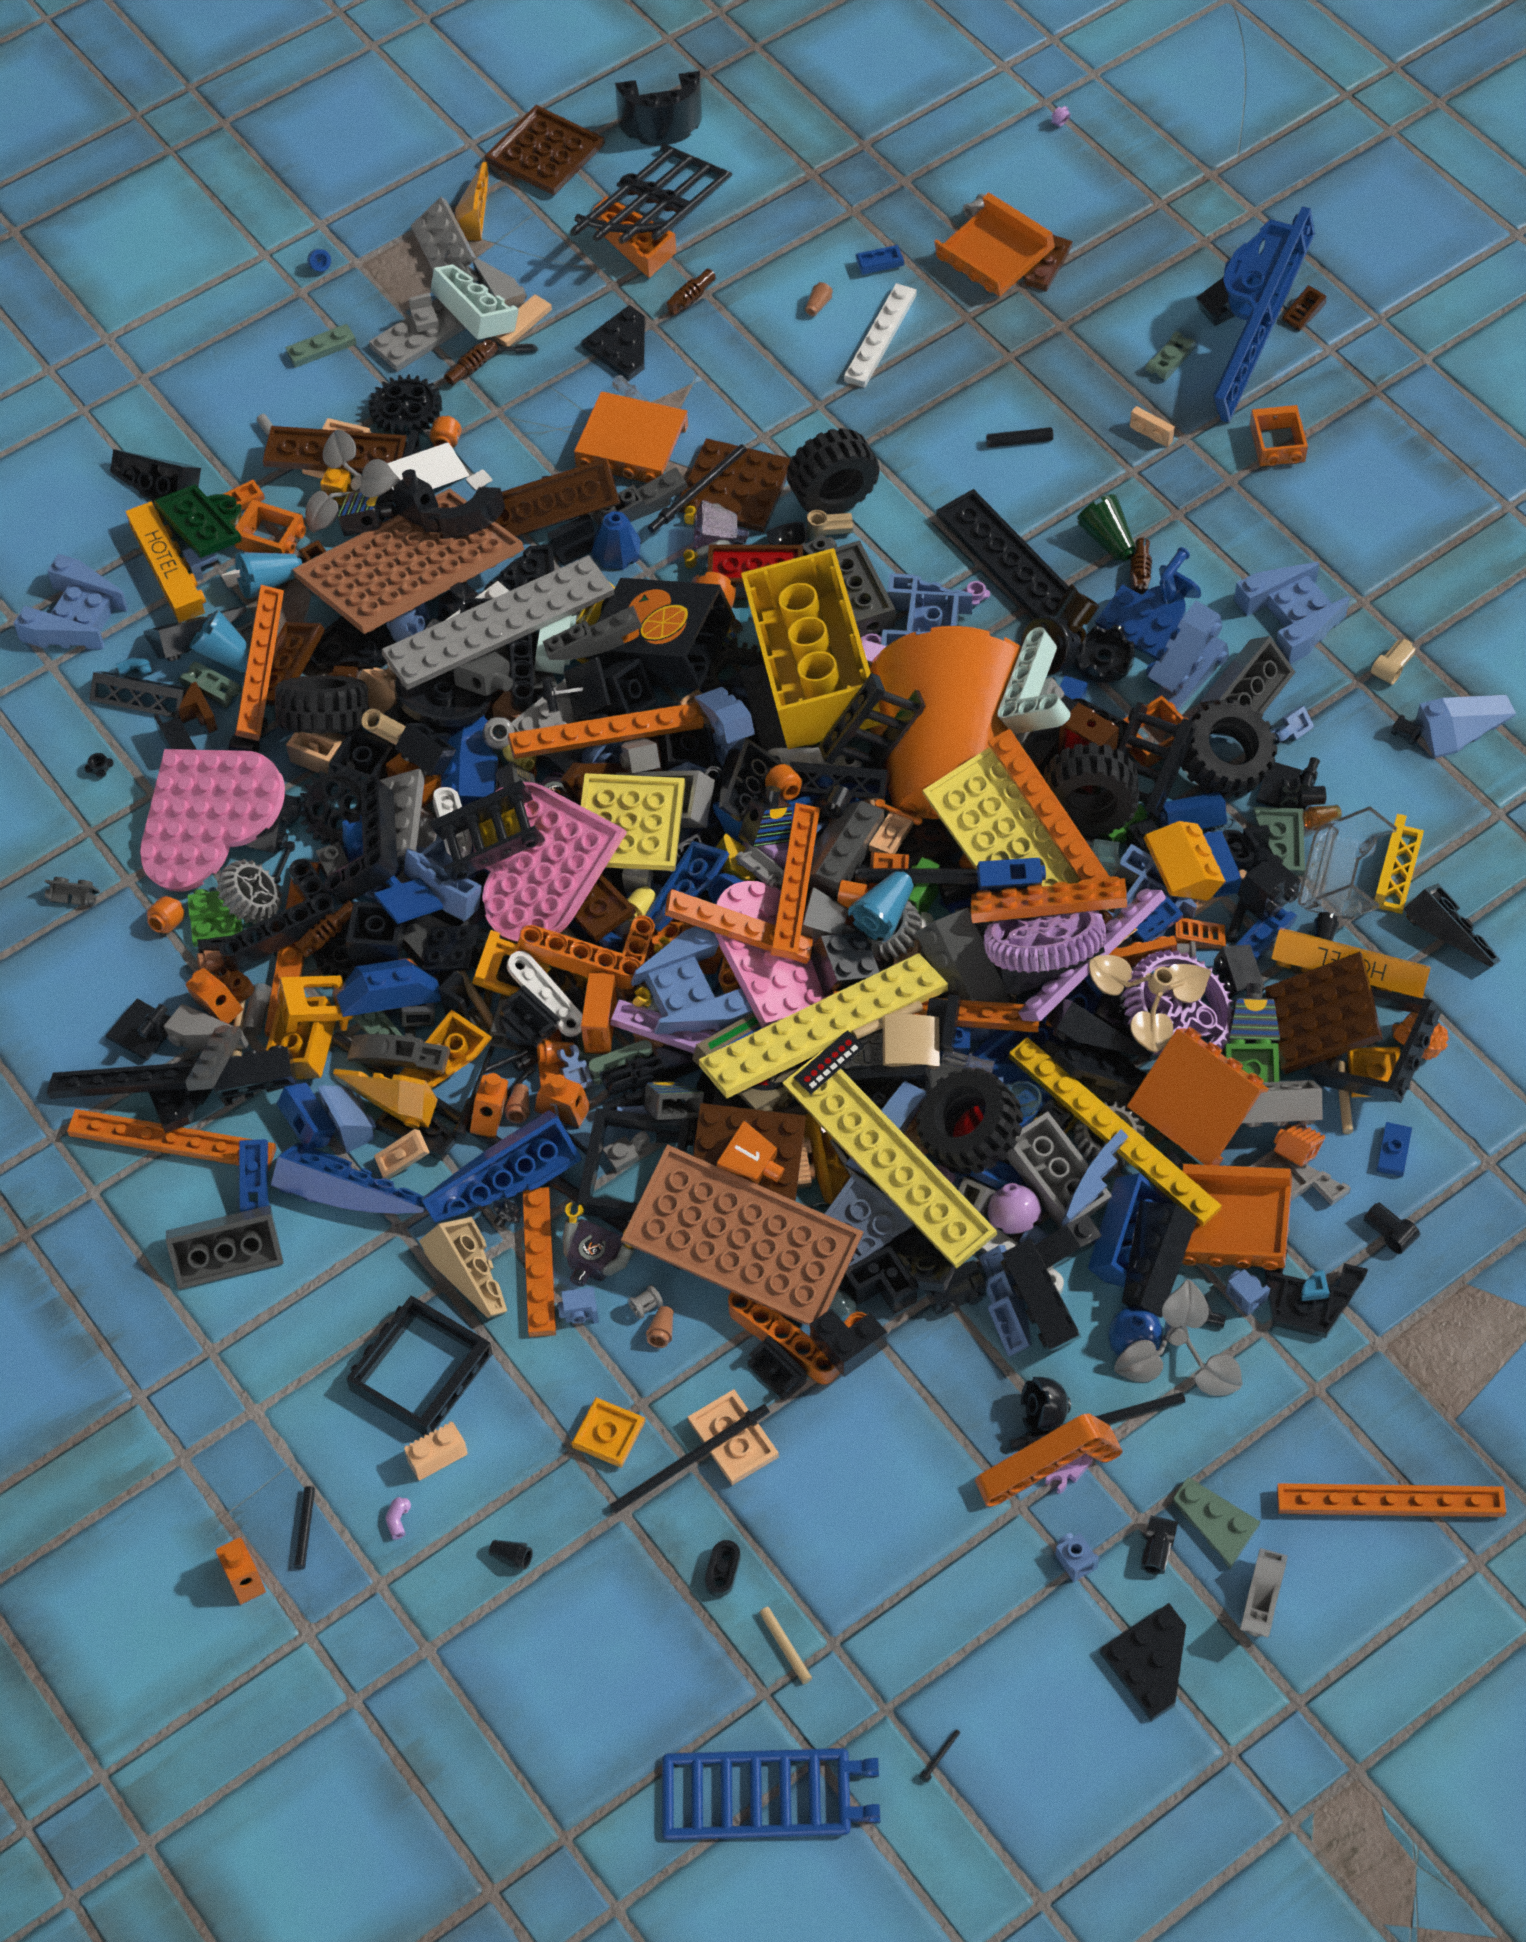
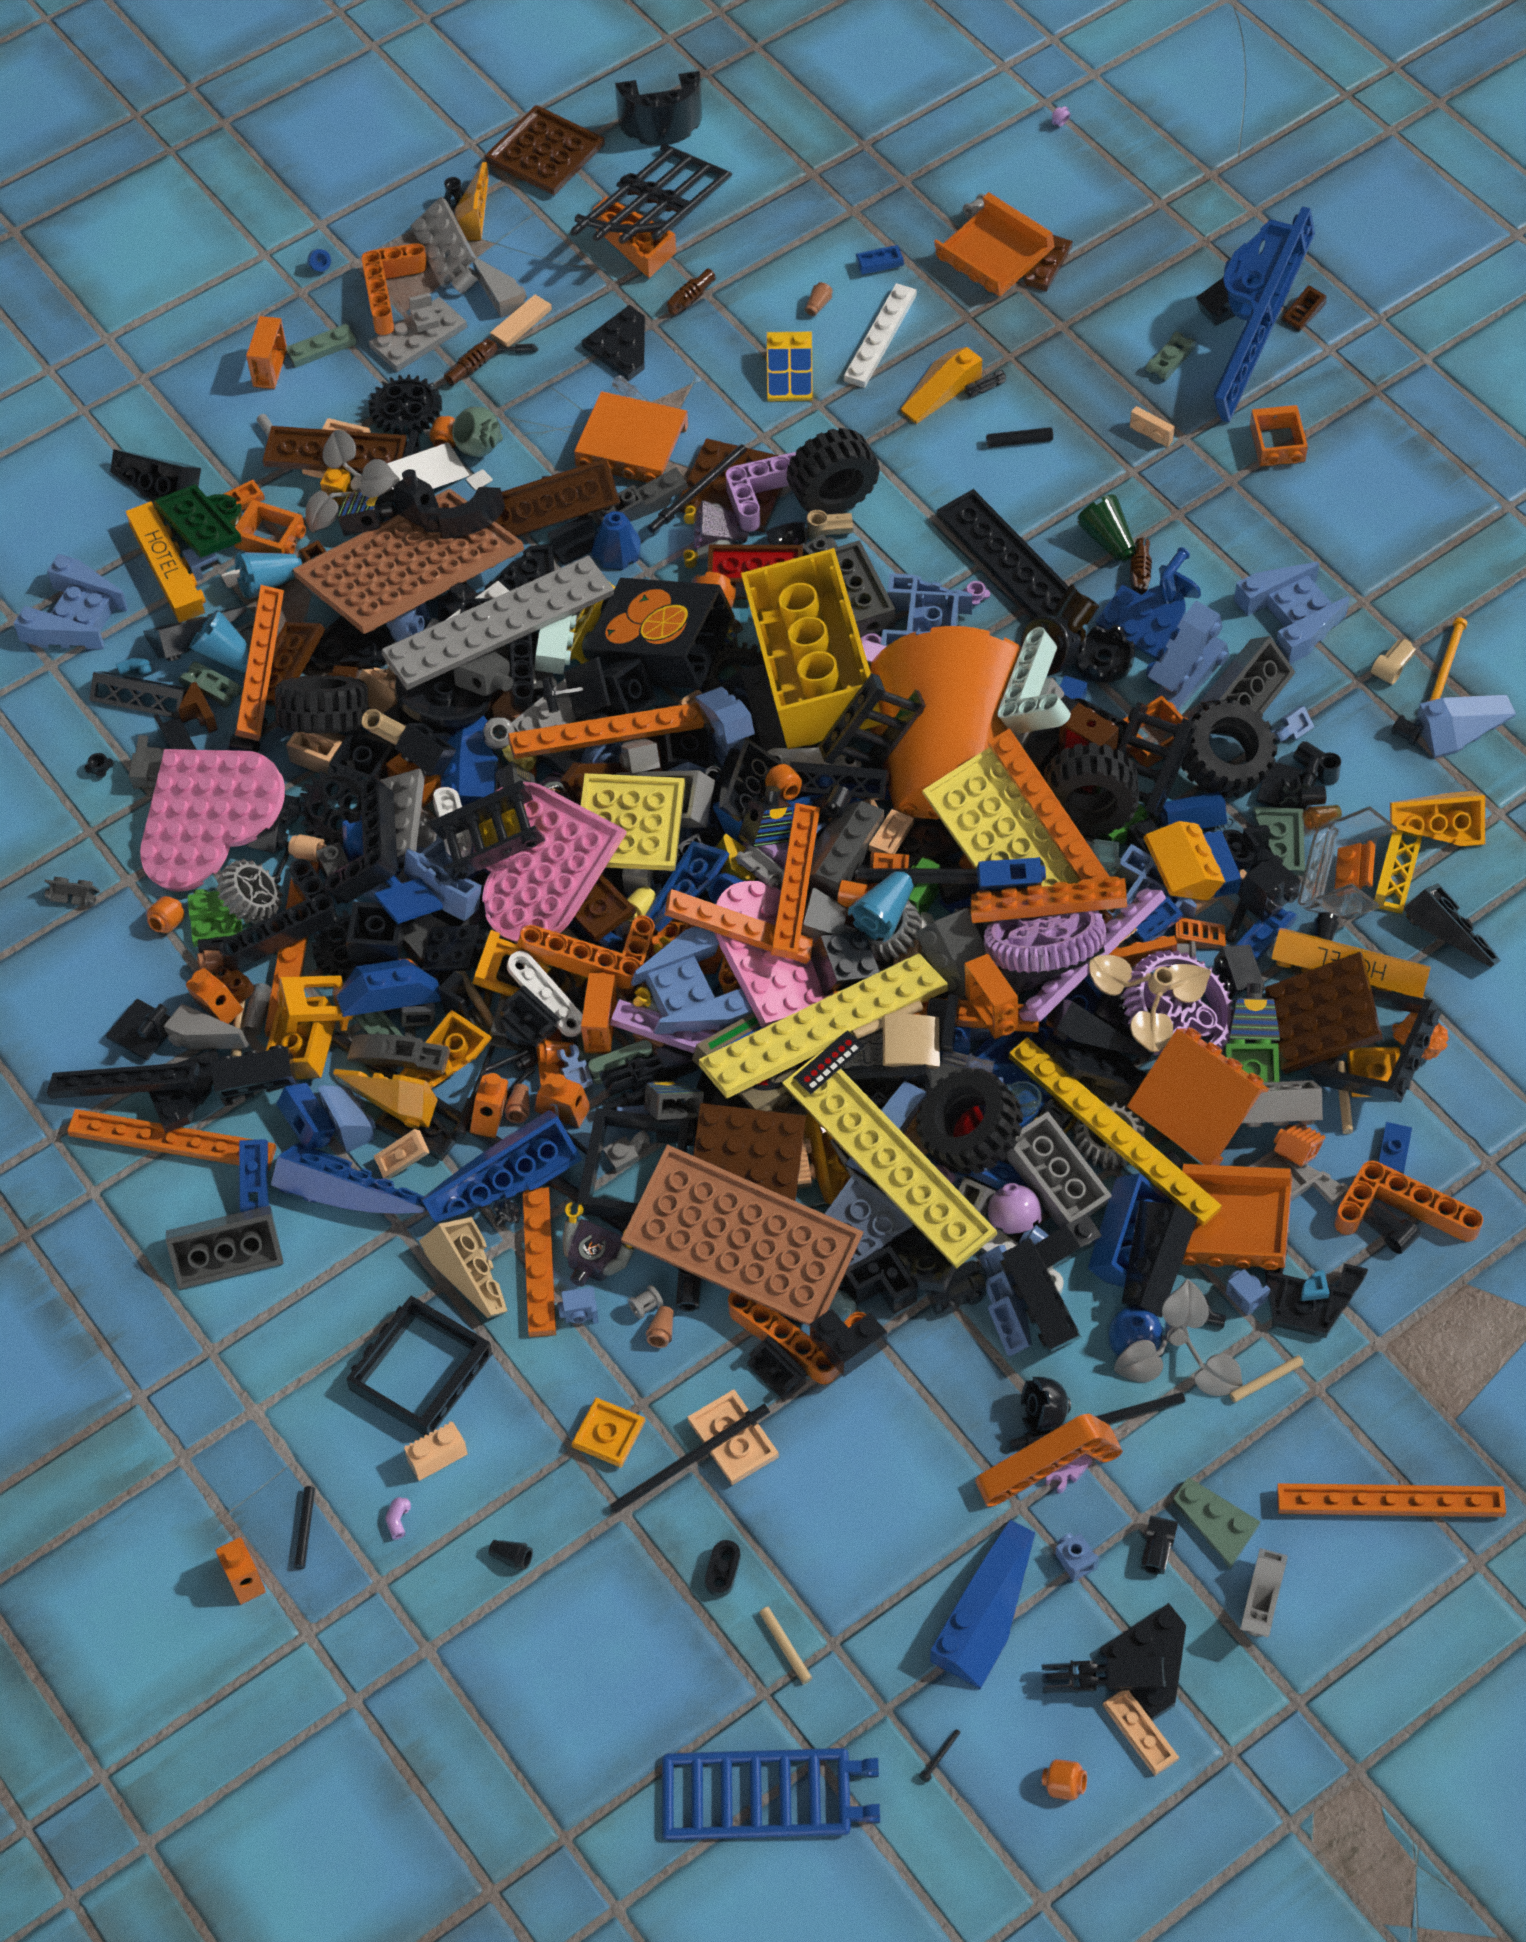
(145, 764): none -> dark grey piece
(213, 1058): dark grey plate -> none
(266, 352): none -> orange window
(305, 847): none -> light nougat brick
(315, 938): reddish brown hinge -> none
(385, 264): none -> orange beam
(453, 187): none -> black piece
(472, 304): light aqua wedge -> none
(476, 431): none -> sand green piece
(588, 640): dark grey slope -> none
(688, 1291): none -> black piece
(750, 1156): orange torso -> none
(752, 478): none -> lavender beam
(789, 366): none -> slope
(917, 820): orange hinge -> none
(943, 382): none -> light orange wedge
(985, 383): none -> black axle
(986, 1609): none -> blue wedge
(991, 996): none -> orange window
(1064, 1779): none -> orange head
(1091, 1184): medium blue slope -> none
(1120, 1675): none -> black arm
(1140, 1731): none -> light nougat tile
(1266, 1379): none -> tan bar
(1329, 764): none -> black piece
(1355, 865): none -> orange plate
(1405, 1201): none -> orange beam
(1444, 817): none -> light orange wedge
(1459, 625): none -> light orange bar

